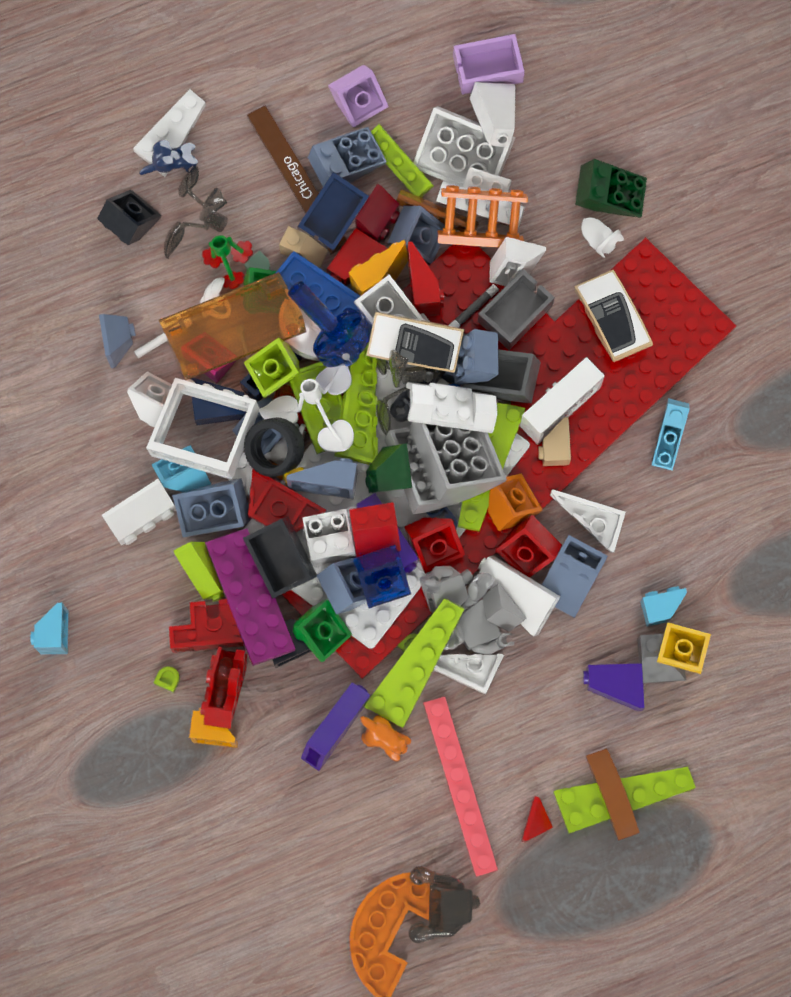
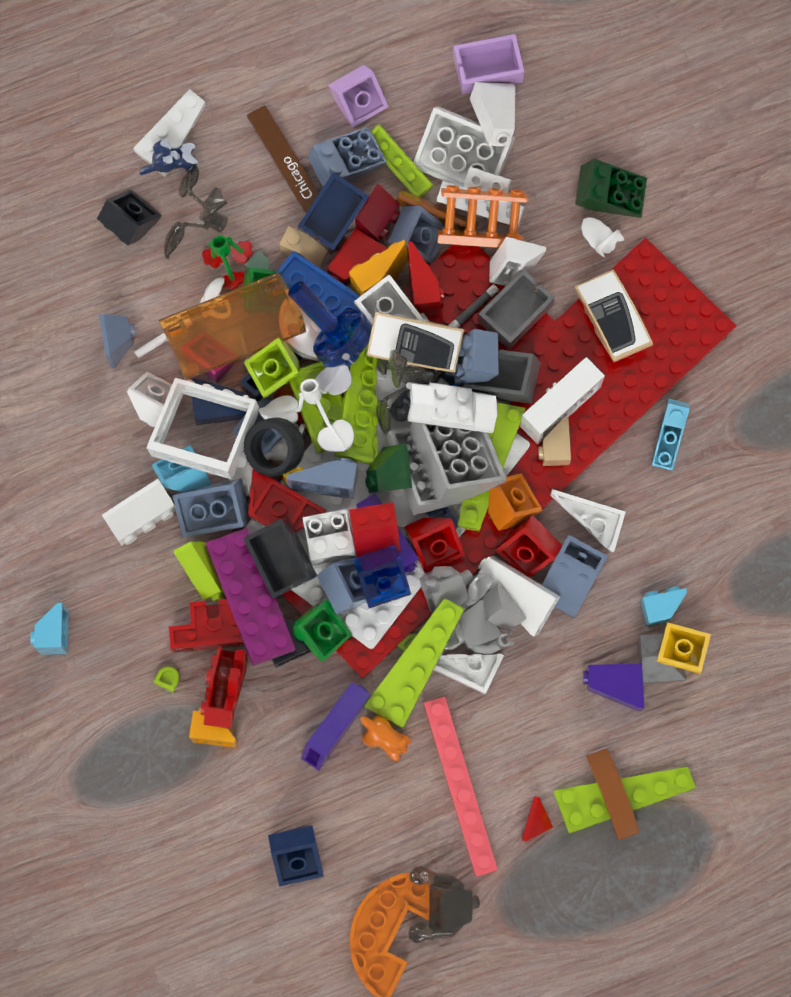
(295, 855): none -> dark blue slope

